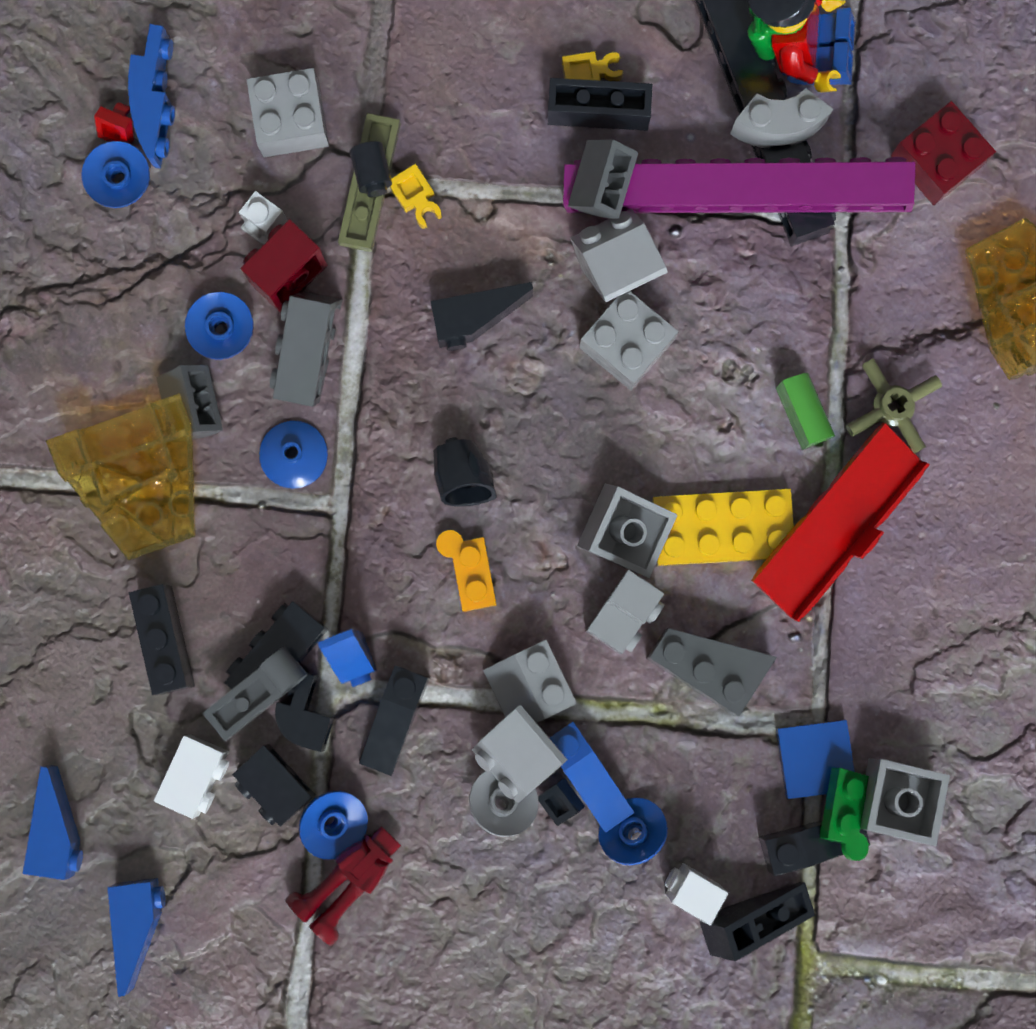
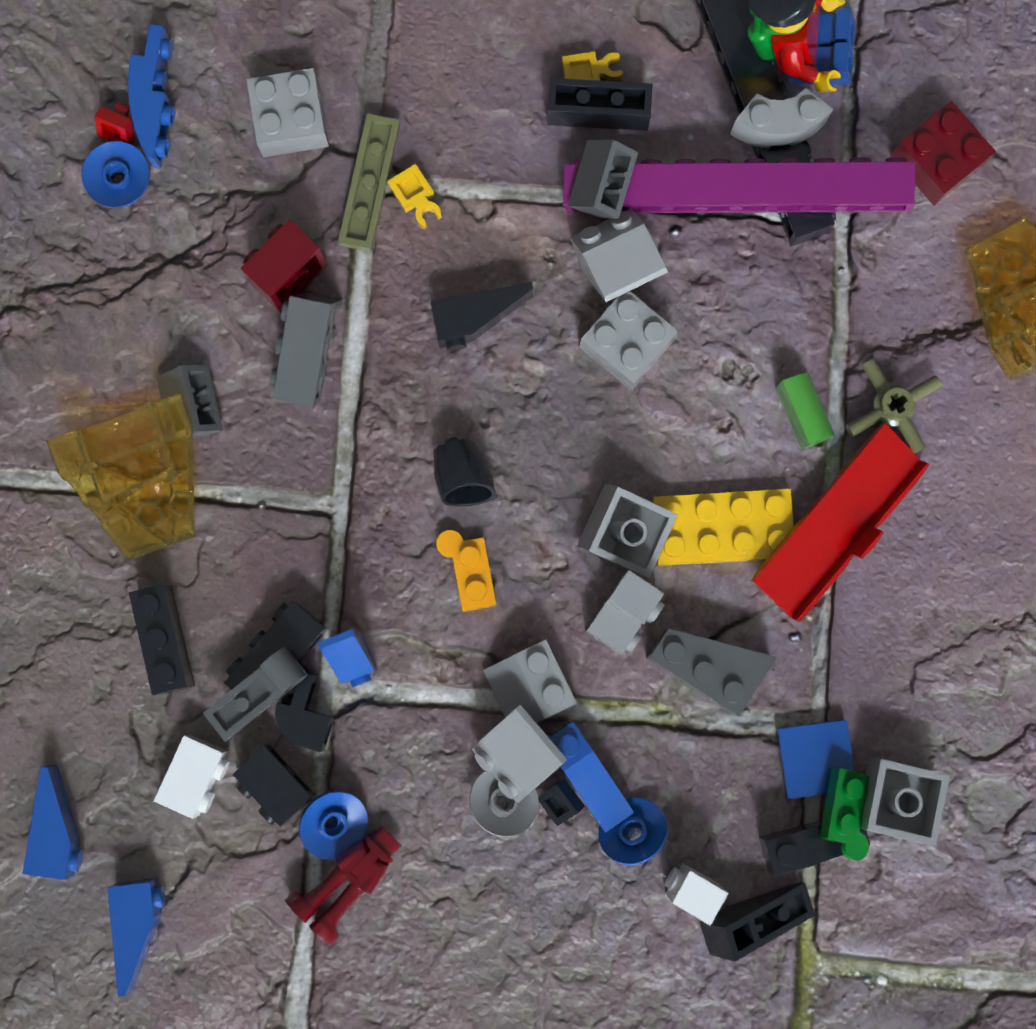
(210, 312): blue dish -> none
(260, 217): white brick -> none
(303, 468): blue dish -> none
(371, 168): black brick -> none
(394, 720): black slope -> none

